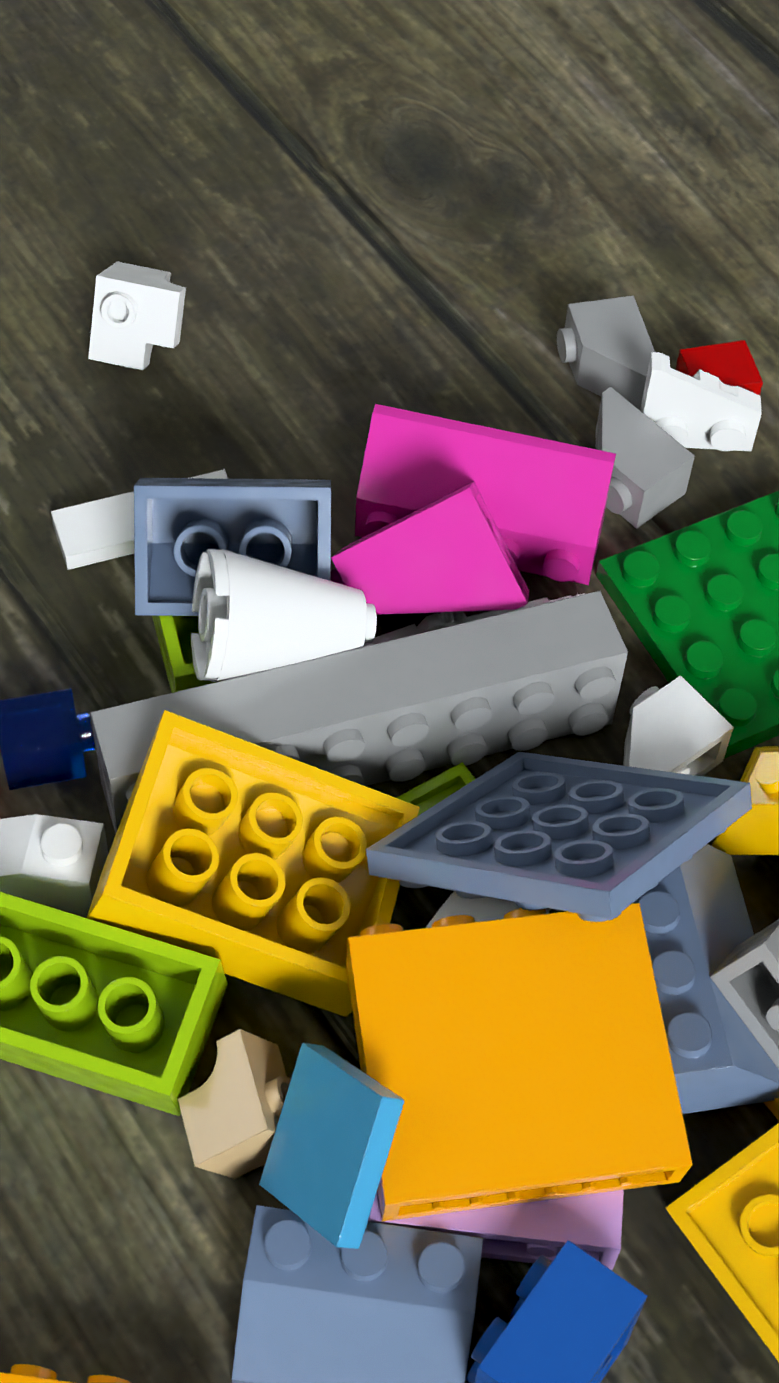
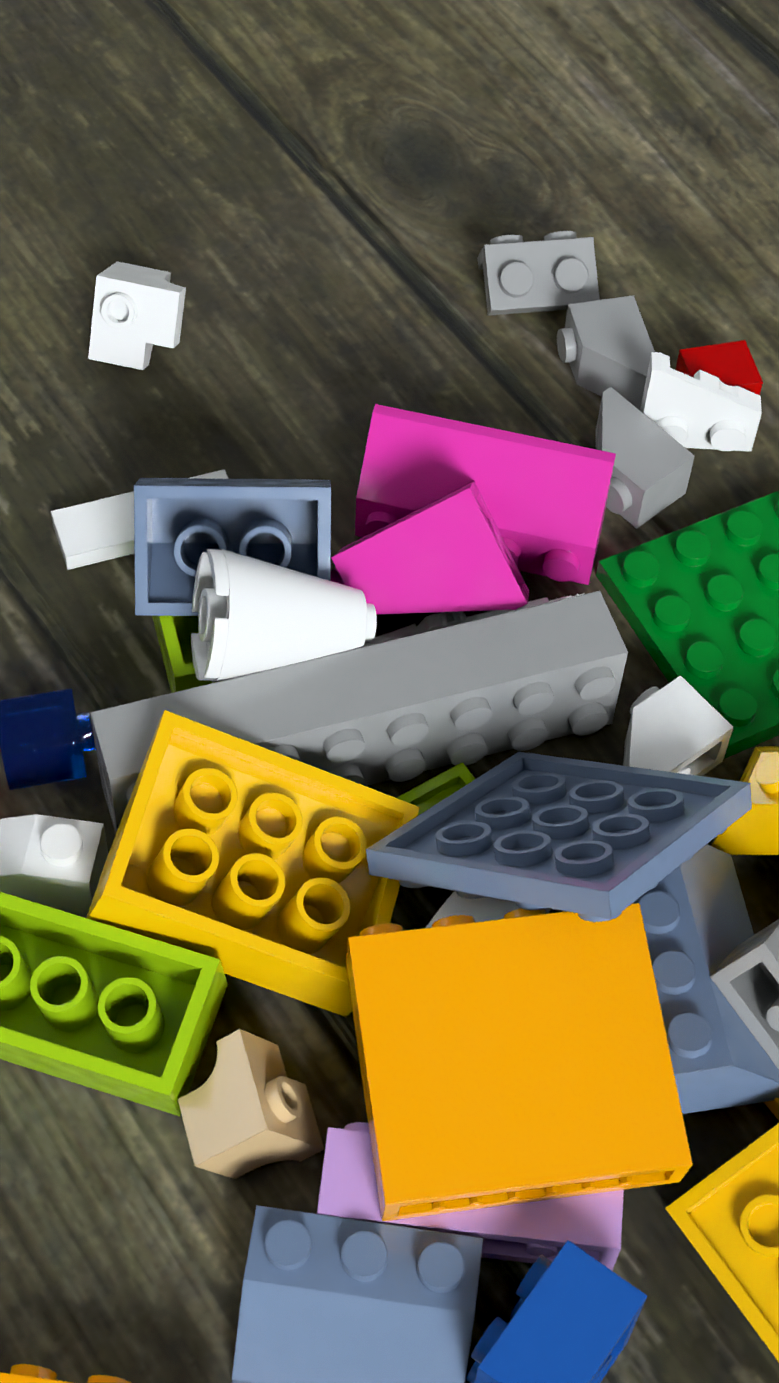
(331, 1145): dark azure tile -> none
(538, 273): none -> light grey bracket

